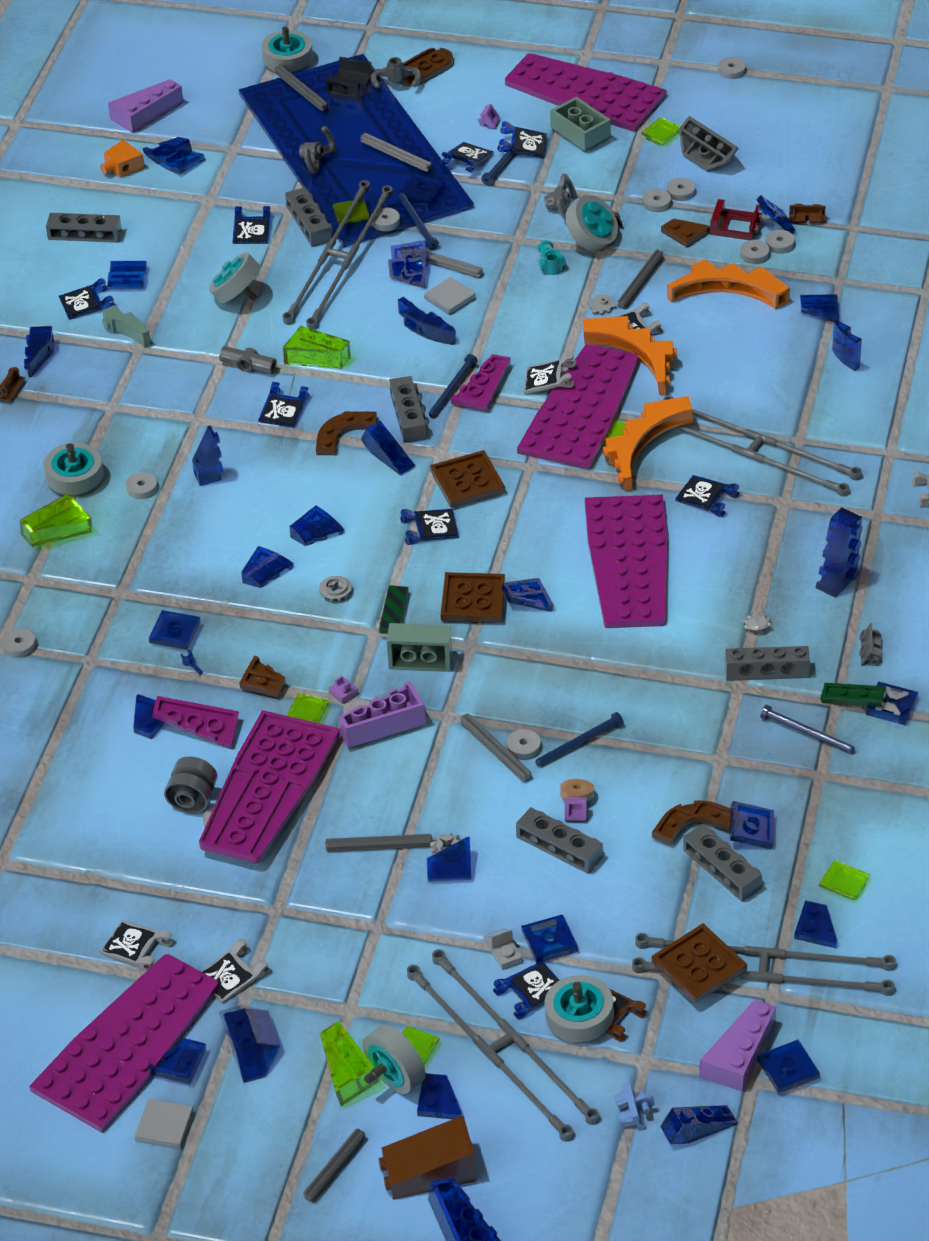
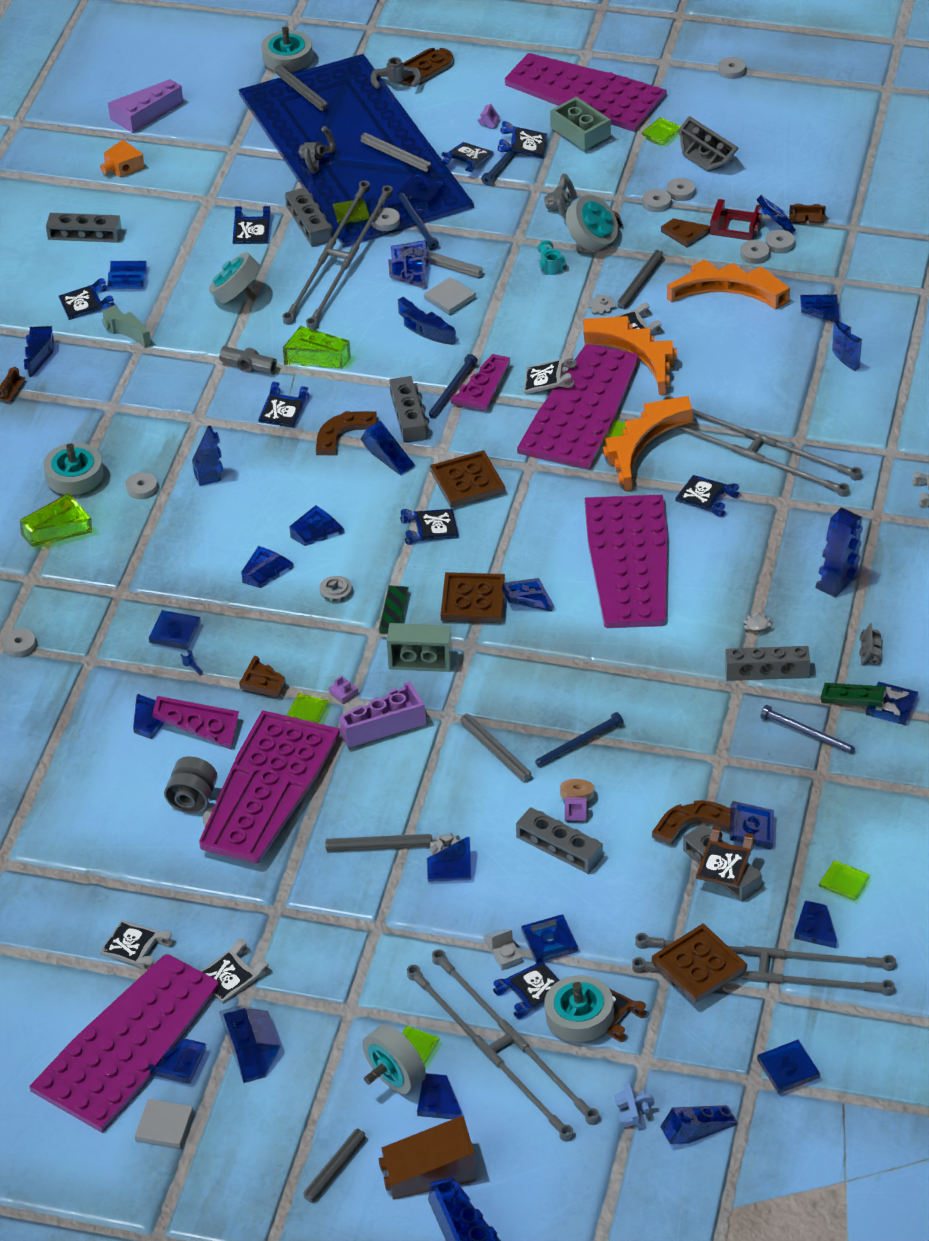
(175, 155): clear blue slope -> none
(346, 1063): clear neon green wedge -> none
(350, 79): black panel -> none
(527, 737): light grey piece -> none
(724, 862): none -> flag
(736, 1051): medium lavender wedge -> none

